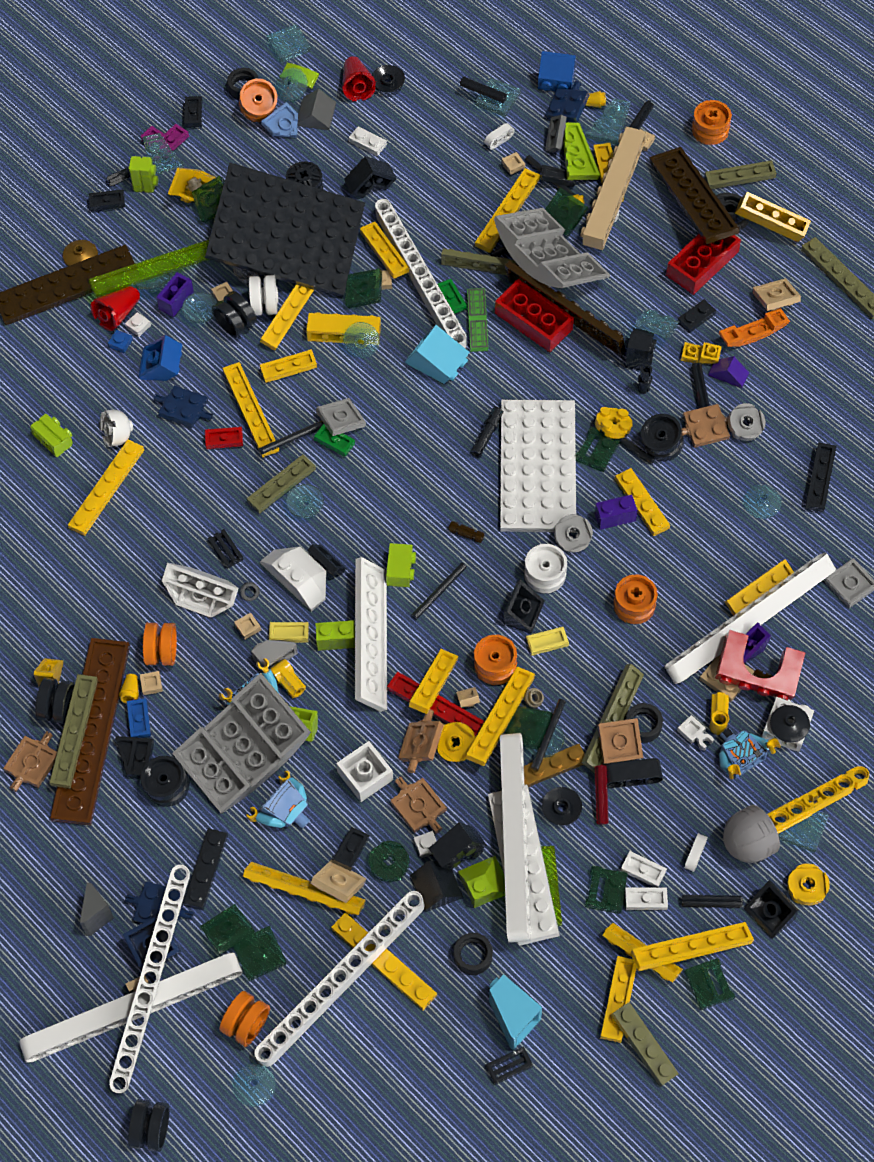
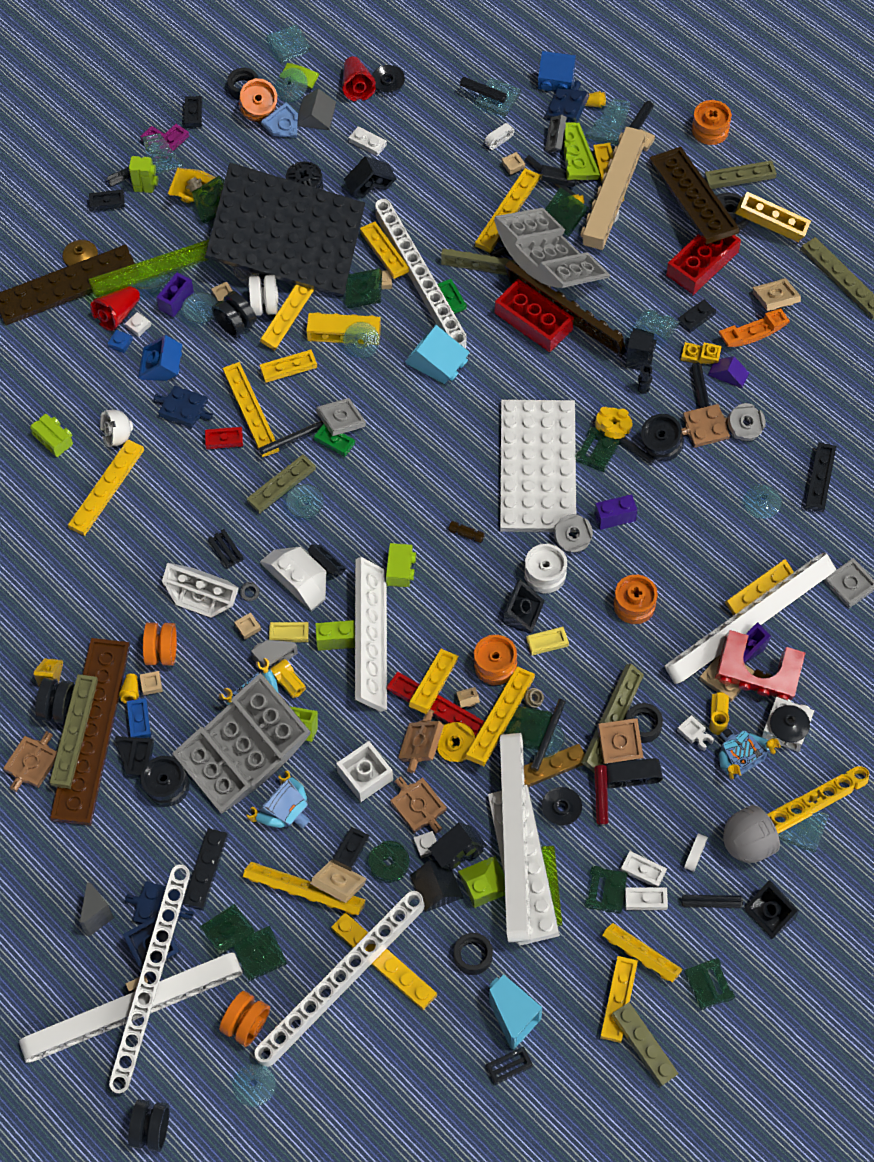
(438, 591): black bar -> none
(477, 319): tile -> none
(490, 425): black pin -> none
(645, 504): yellow plate -> none
(691, 946): yellow plate -> none
(815, 876): yellow plate -> none

